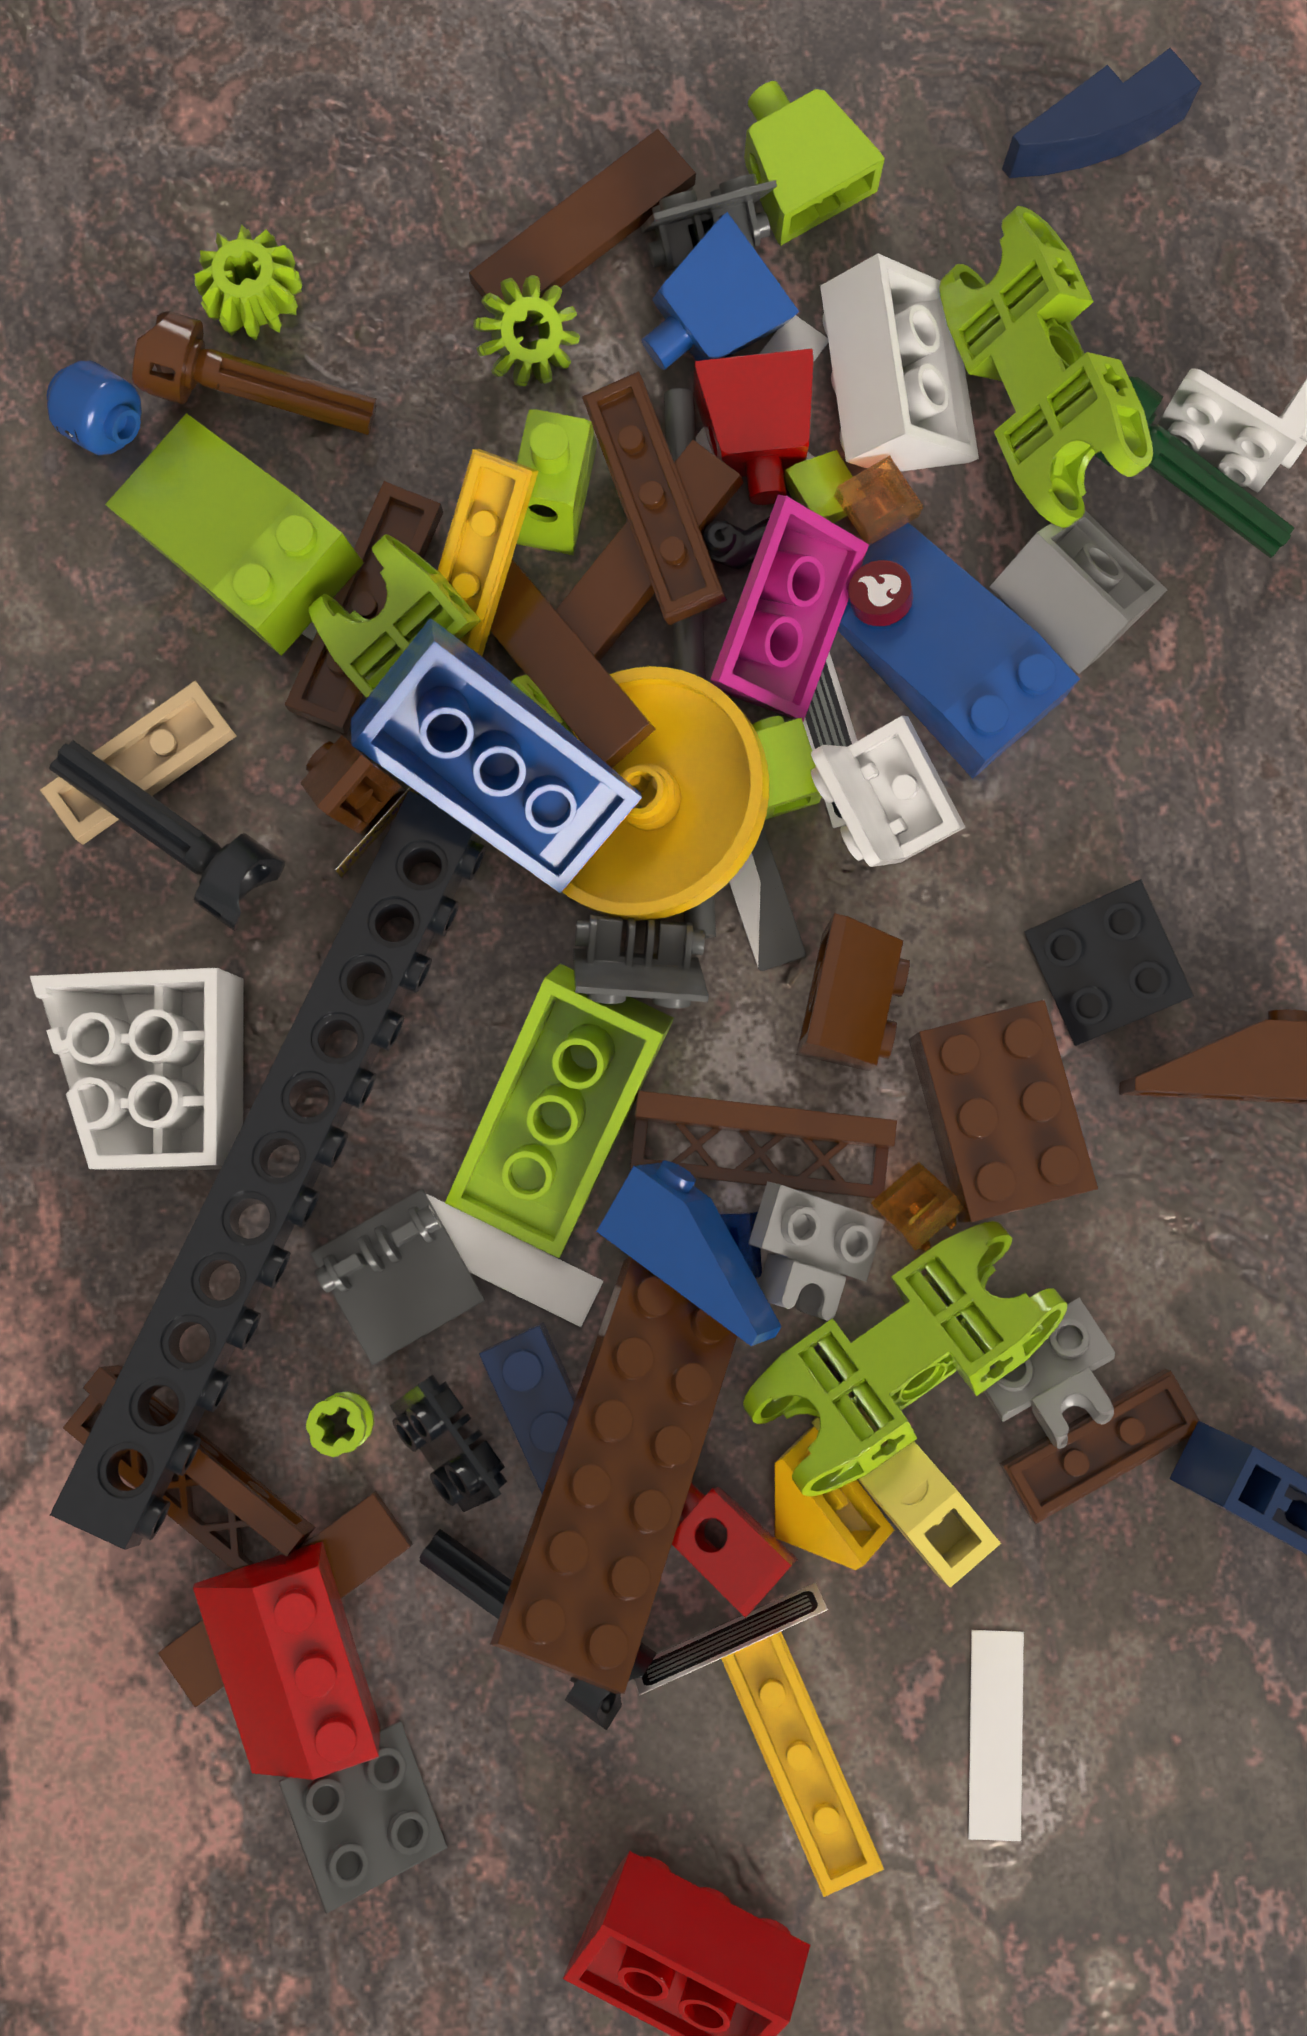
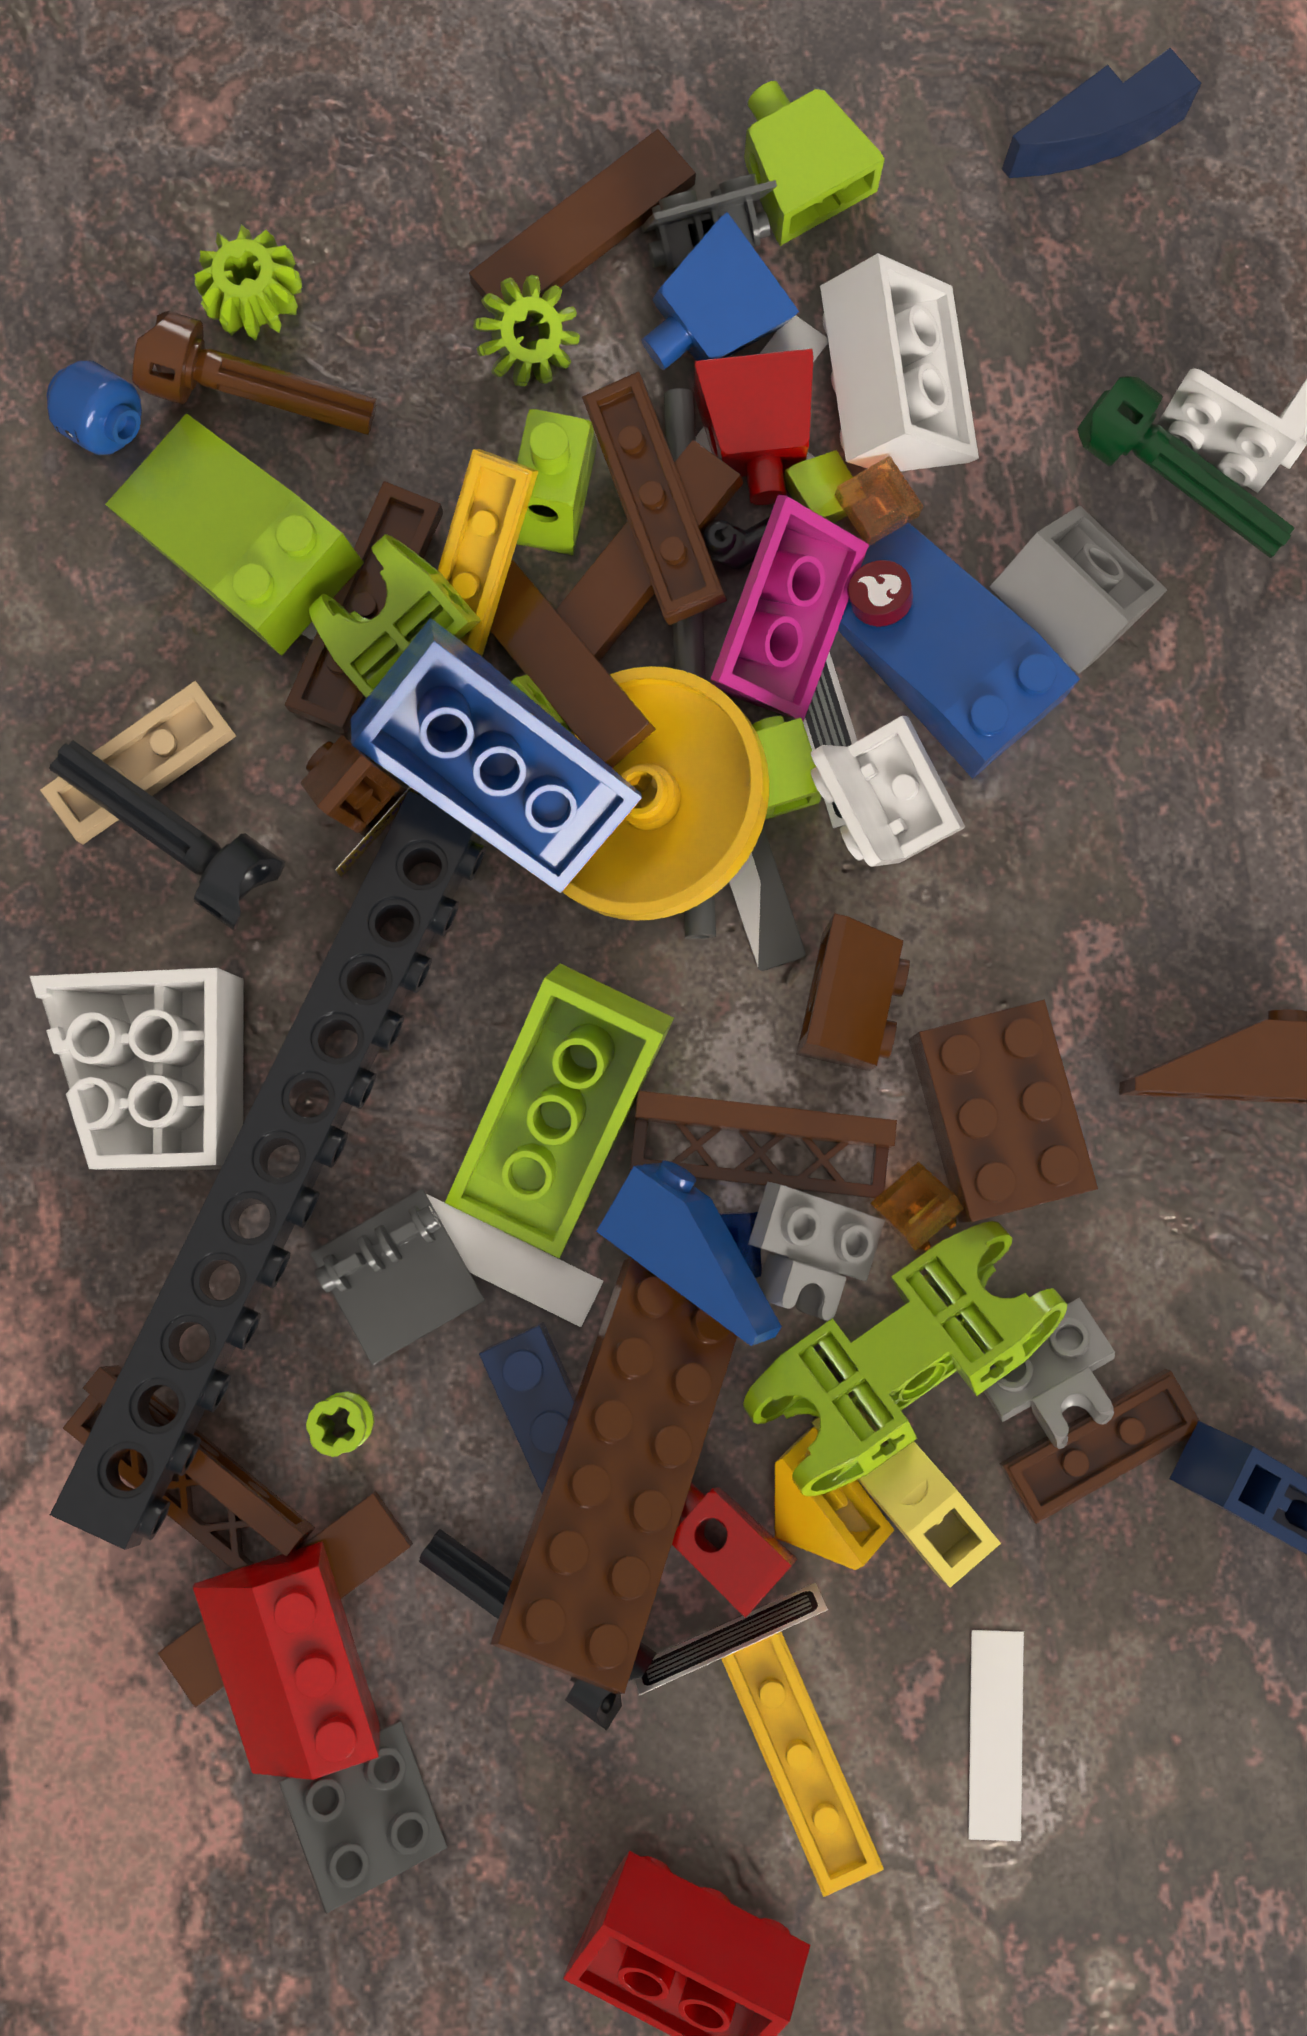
(458, 1473): black hinge -> none
(667, 977): dark grey hinge -> none
(1061, 396): lime piece -> none
(1108, 963): black hinge -> none

